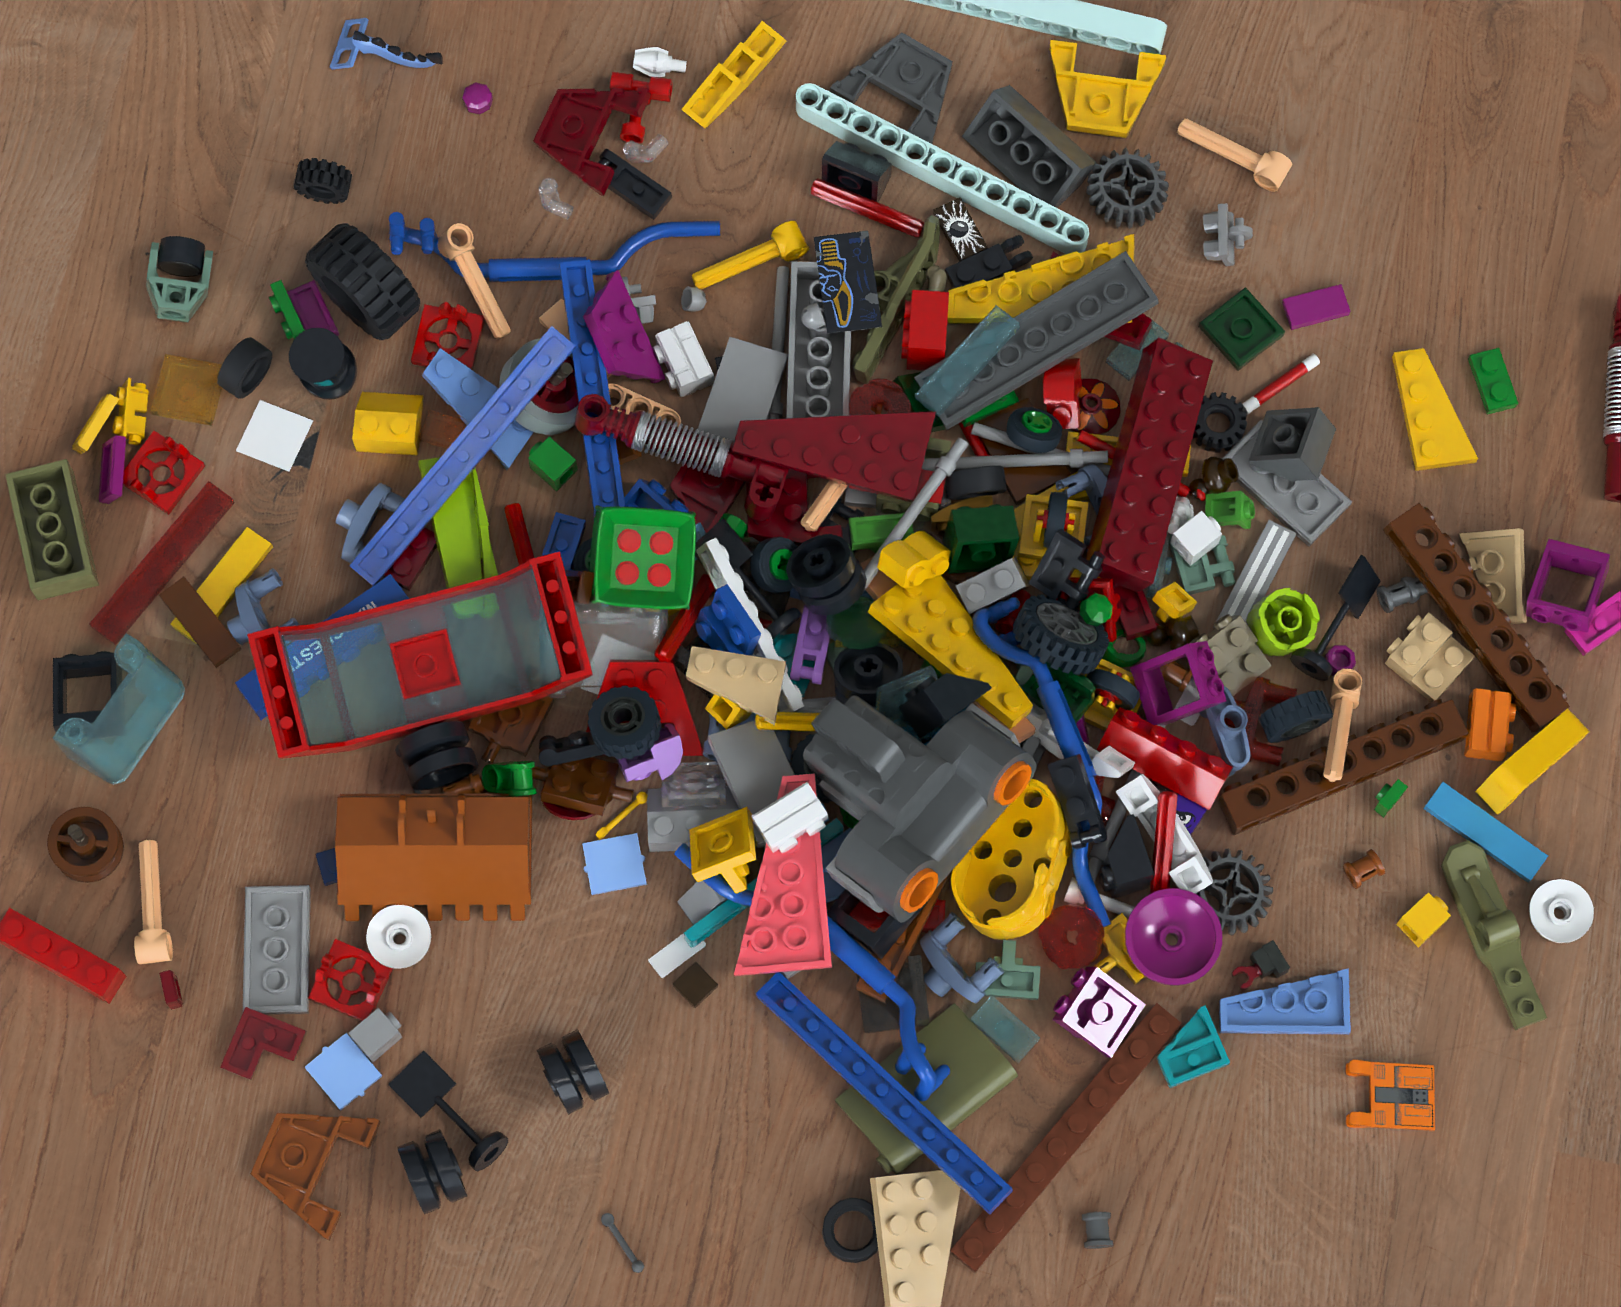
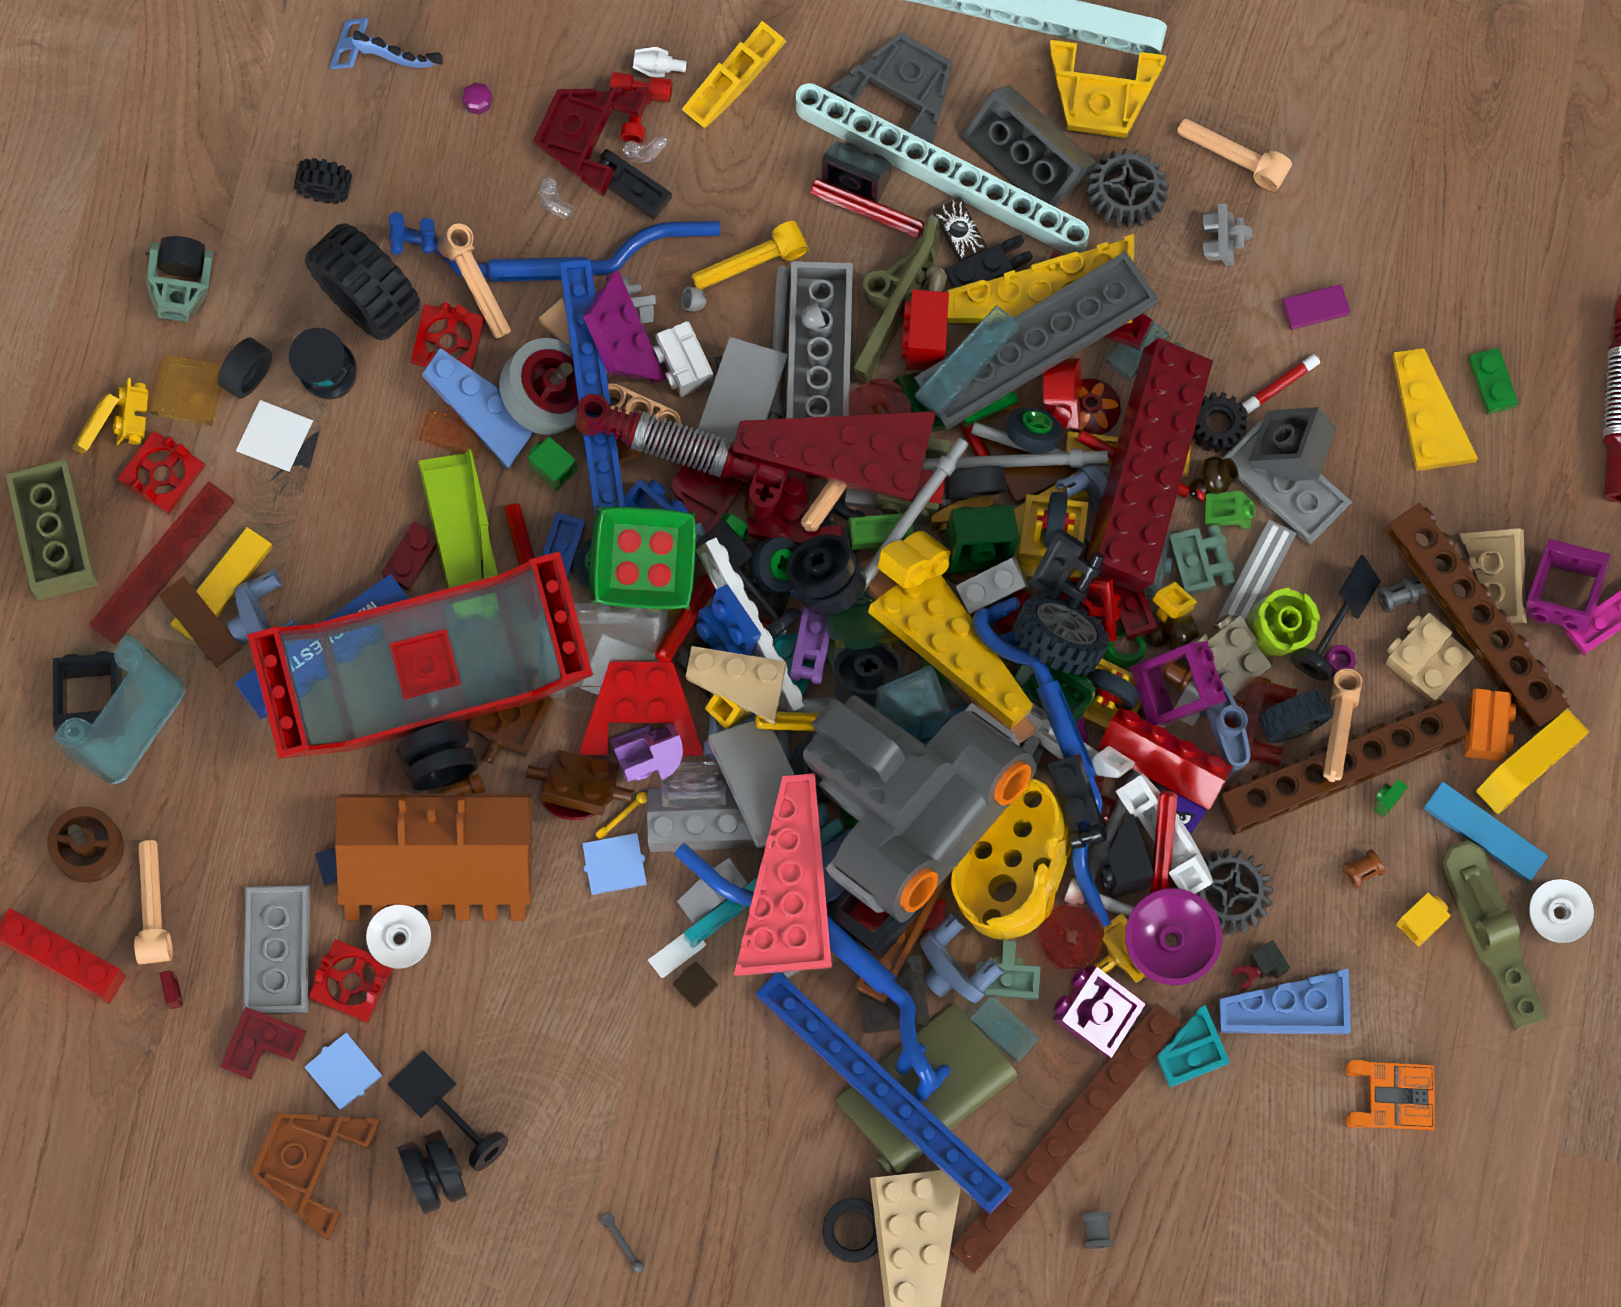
(112, 469): magenta tile -> none
(281, 303): green plate -> none
(311, 307): magenta tile -> none
(360, 518): sand blue connector -> none
(376, 1034): light grey brick -> none
(388, 423): yellow slope -> none
(462, 456): plate -> none
(509, 778): green piece -> none
(567, 749): black plate -> none
(569, 1073): black wheel -> none
(580, 585): reddish brown tile -> none
(619, 706): black wheel -> none
(724, 848): yellow bracket -> none
(790, 818): white brick -> none
(847, 282): black sticker -> none
(939, 700): black slope -> none
(1096, 609): green tile -> none
(1181, 514): white piece -> none
(1196, 537): white brick -> none
(1241, 329): dark green tile -> none

